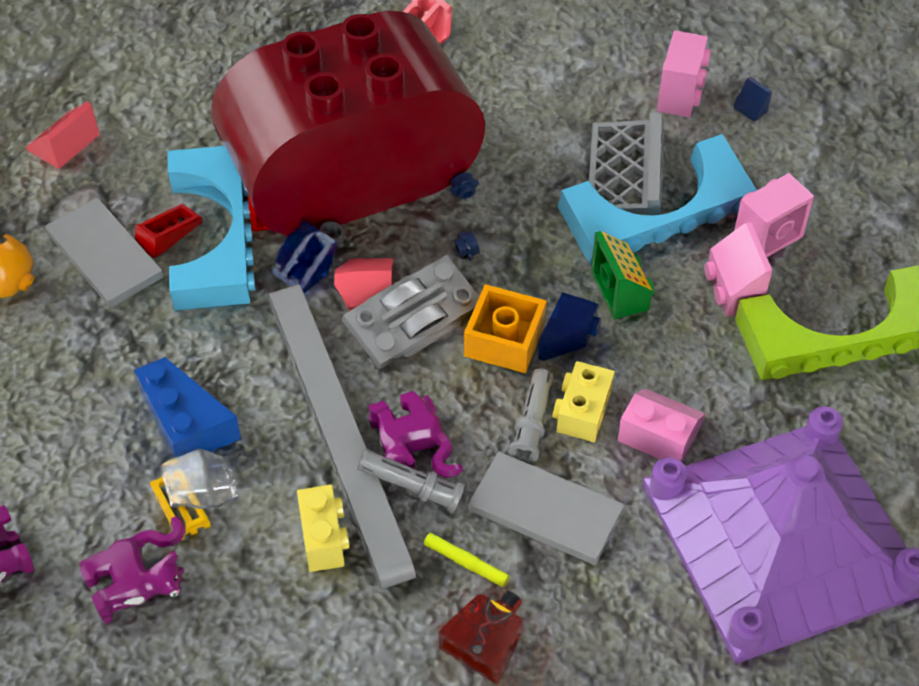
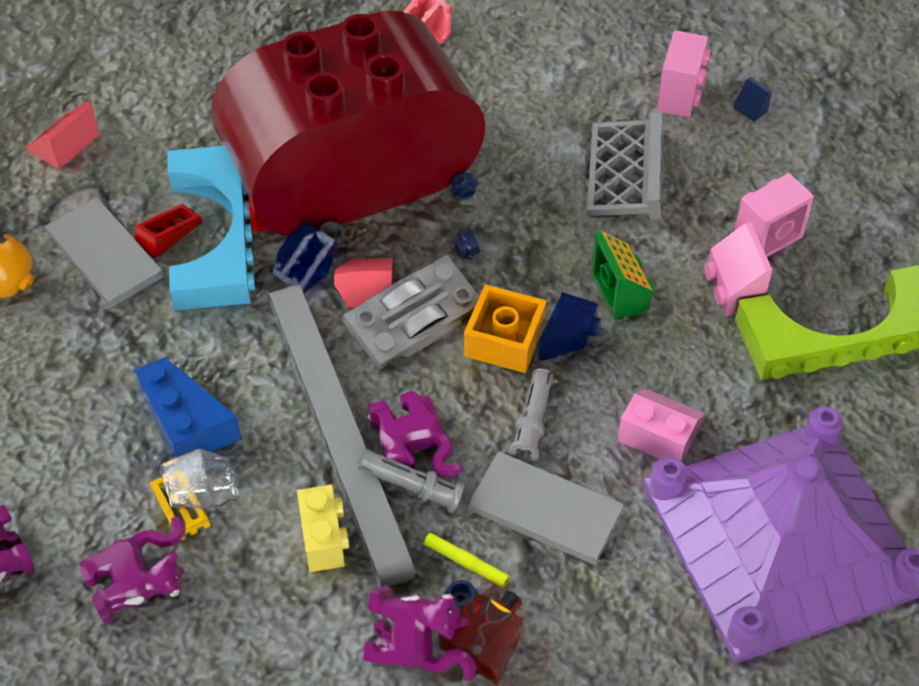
(411, 636): none -> magenta animal
(461, 589): none -> dark blue plate
(584, 401): light yellow brick -> none
(719, 192): medium azure arch -> none

